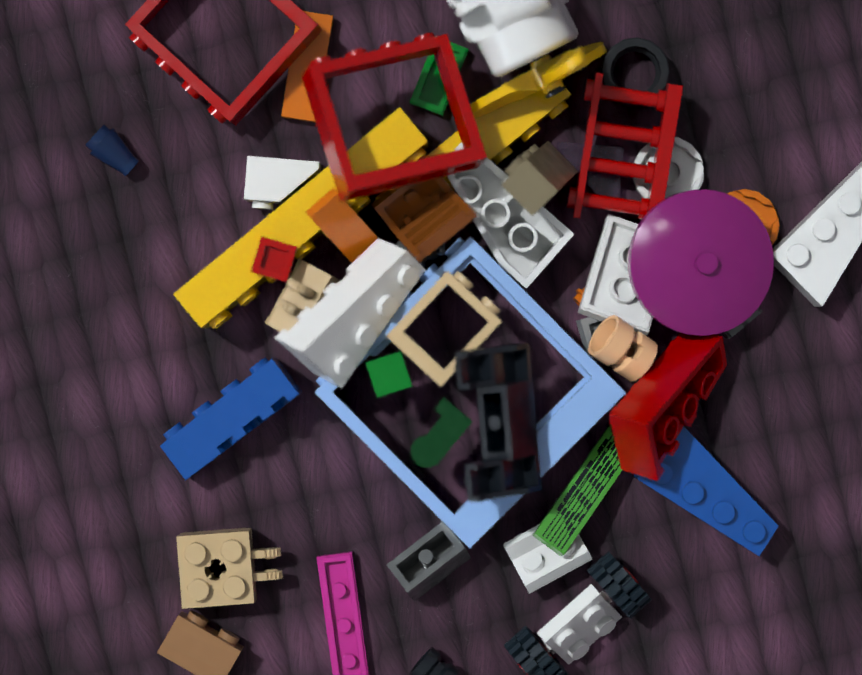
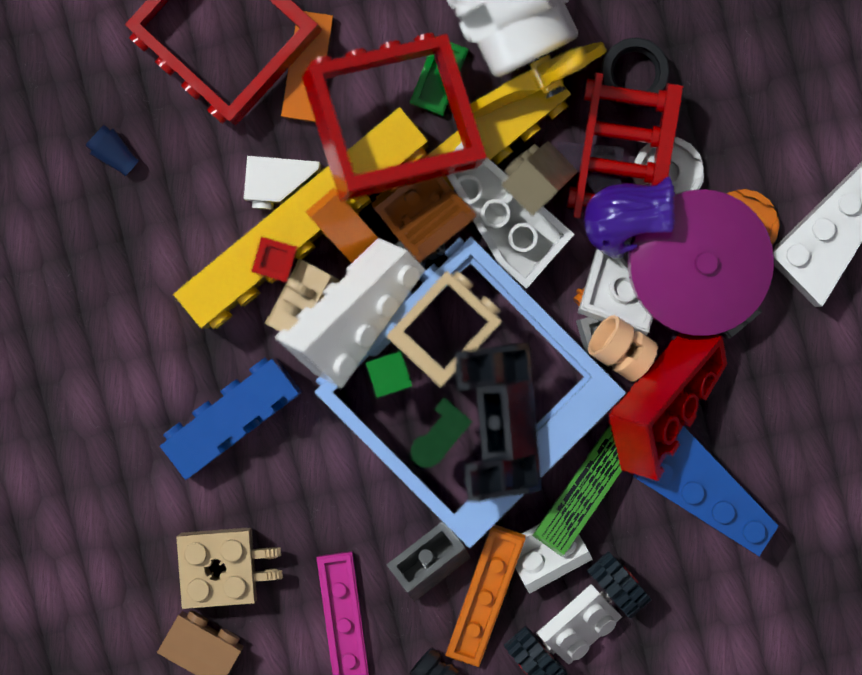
(485, 595): none -> orange tile
(627, 211): none -> dark purple piece

